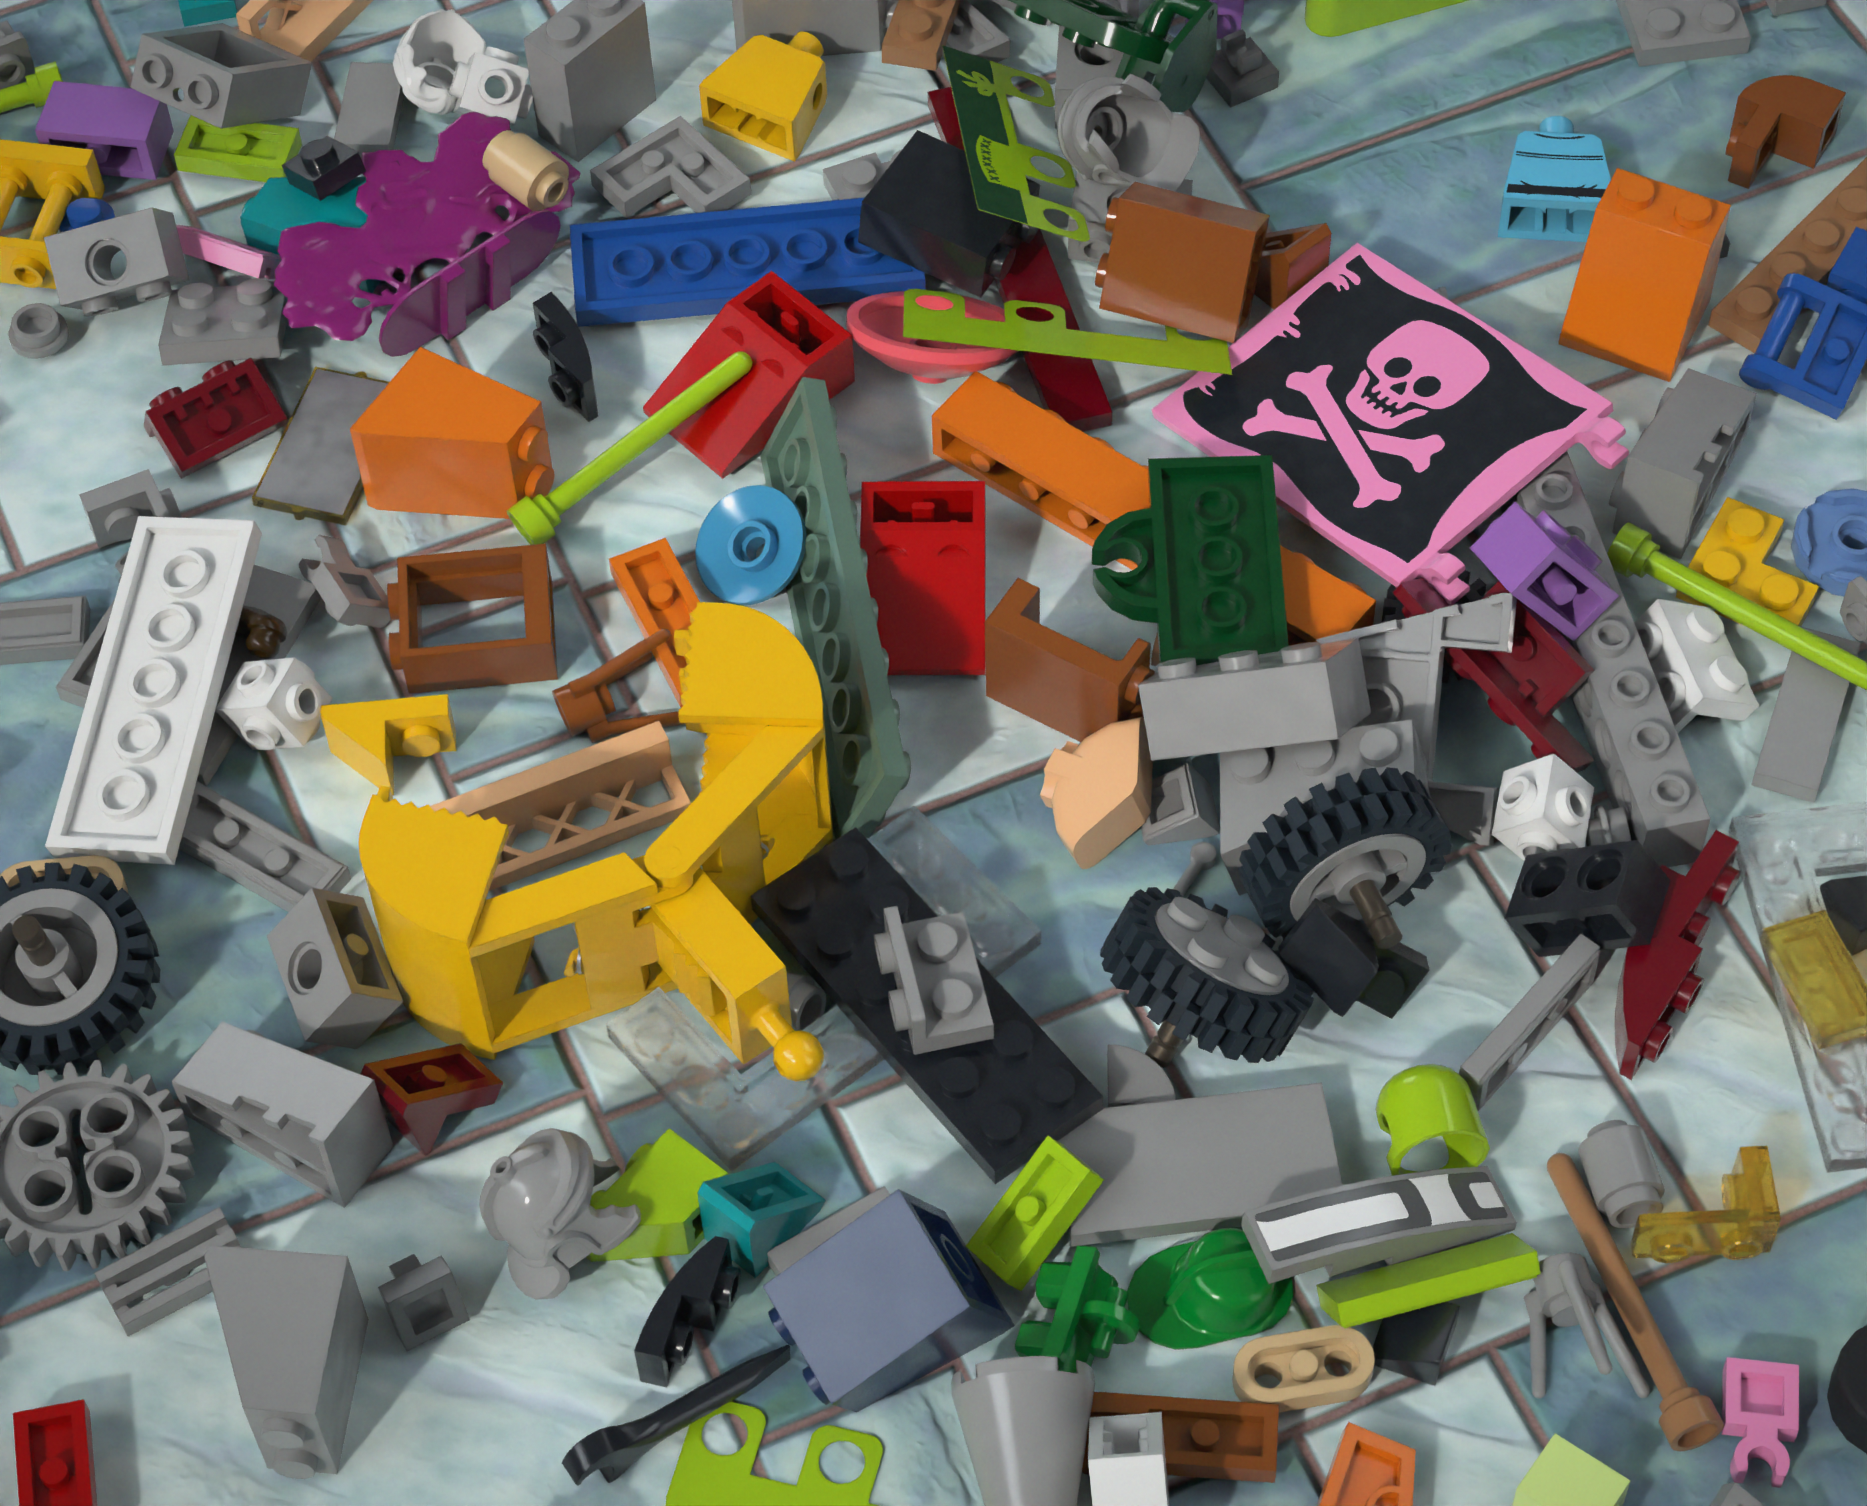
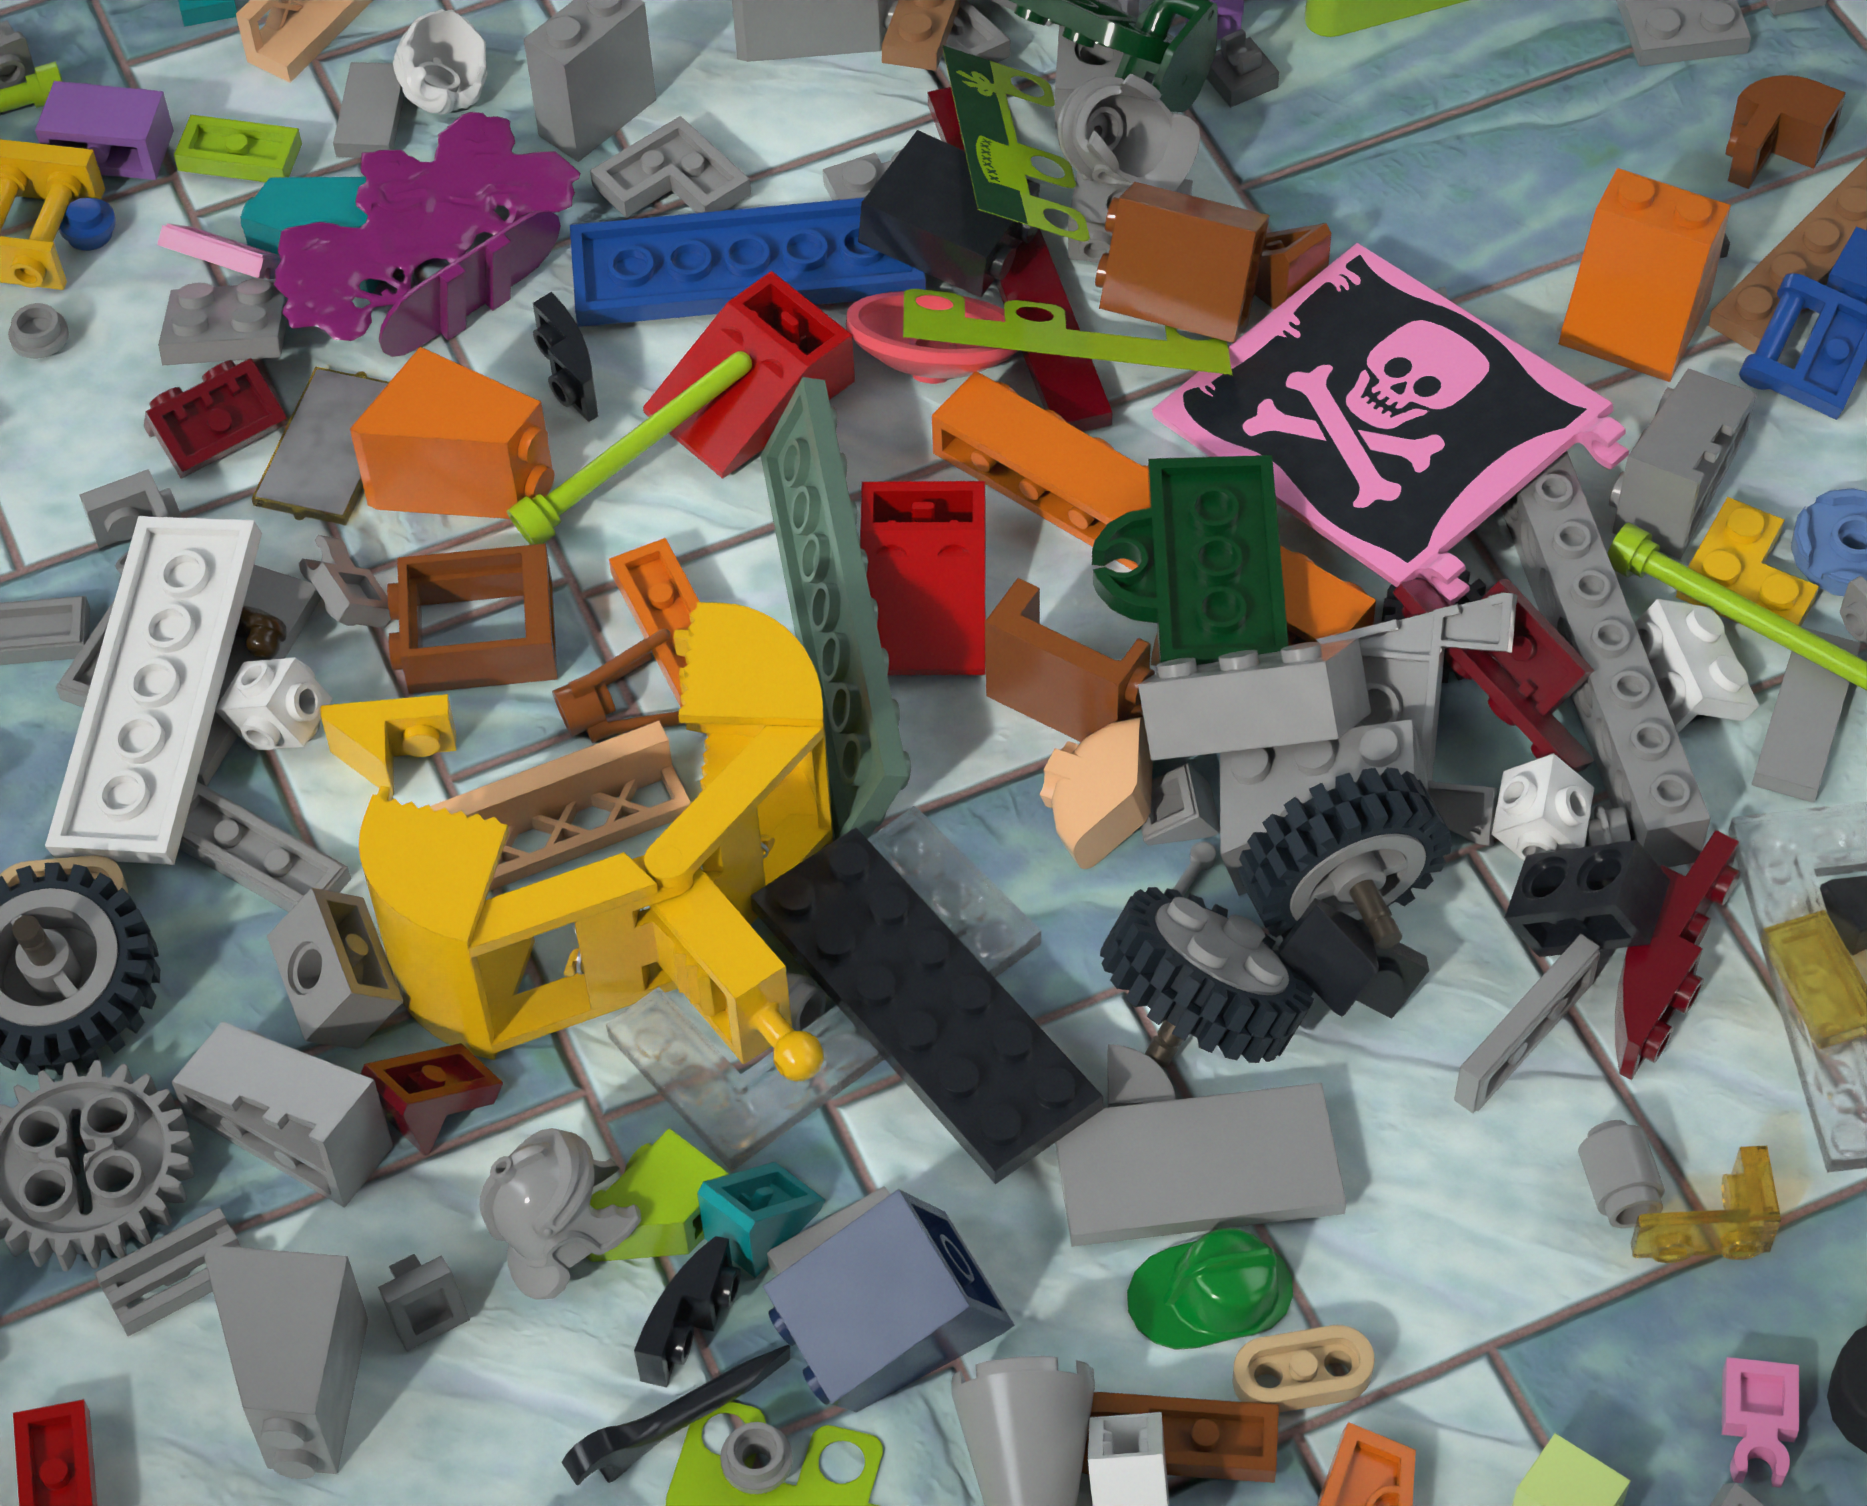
(84, 256): light grey brick -> none
(222, 73): light grey window -> none
(323, 167): black plate -> none
(470, 80): white brick -> none
(526, 170): tan brick -> none
(735, 532): dark azure dish -> none
(754, 1439): none -> light grey plate
(768, 93): yellow torso -> none
(936, 981): light grey bracket -> none
(1034, 1213): lime plate -> none
(1087, 1313): green hips -> none
(1377, 1221): slope -> none
(1416, 1341): black slope -> none
(1428, 1280): lime tile -> none
(1430, 1104): lime helmet -> none
(1546, 570): medium lavender brick -> none
(1553, 183): medium azure torso -> none
(1572, 1299): light grey plant -> none
(1686, 1415): medium nougat piece -> none

